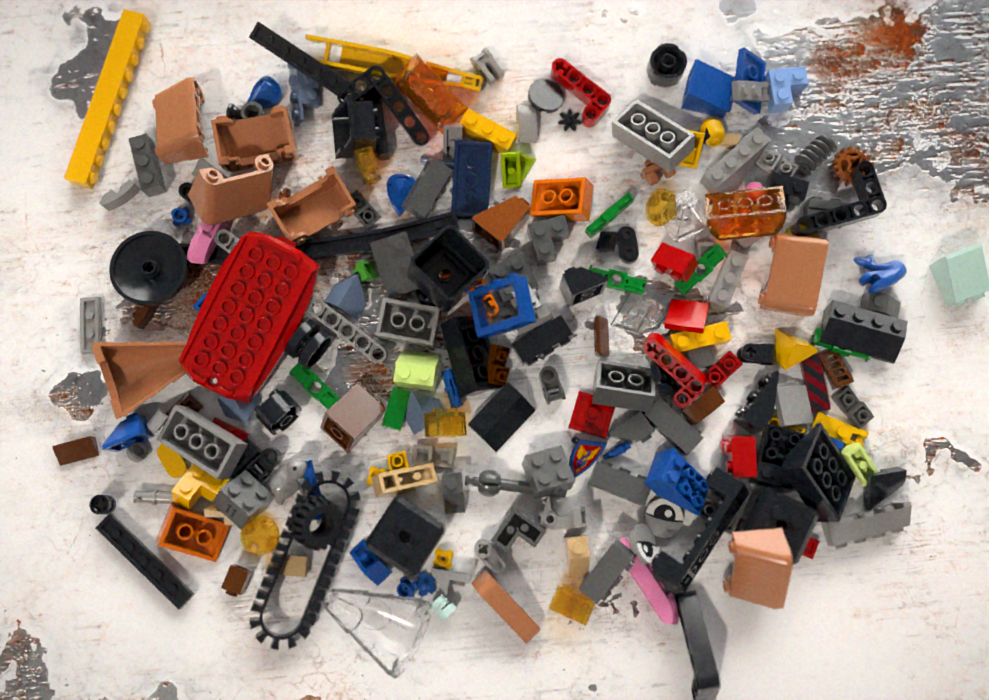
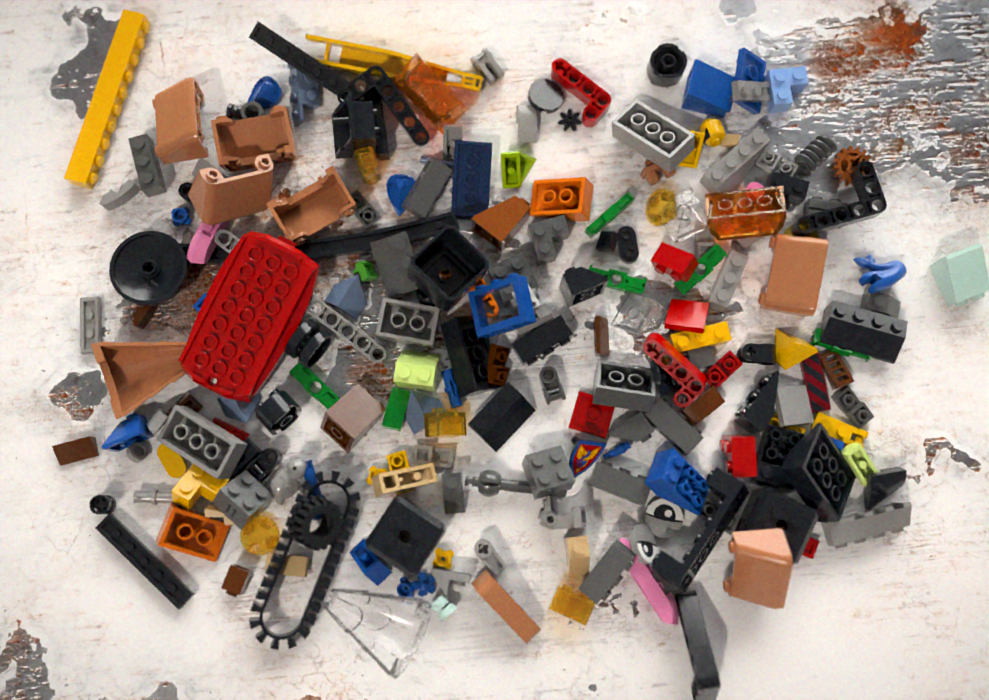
(485, 130): yellow brick -> none
(517, 525): dark grey brick -> none

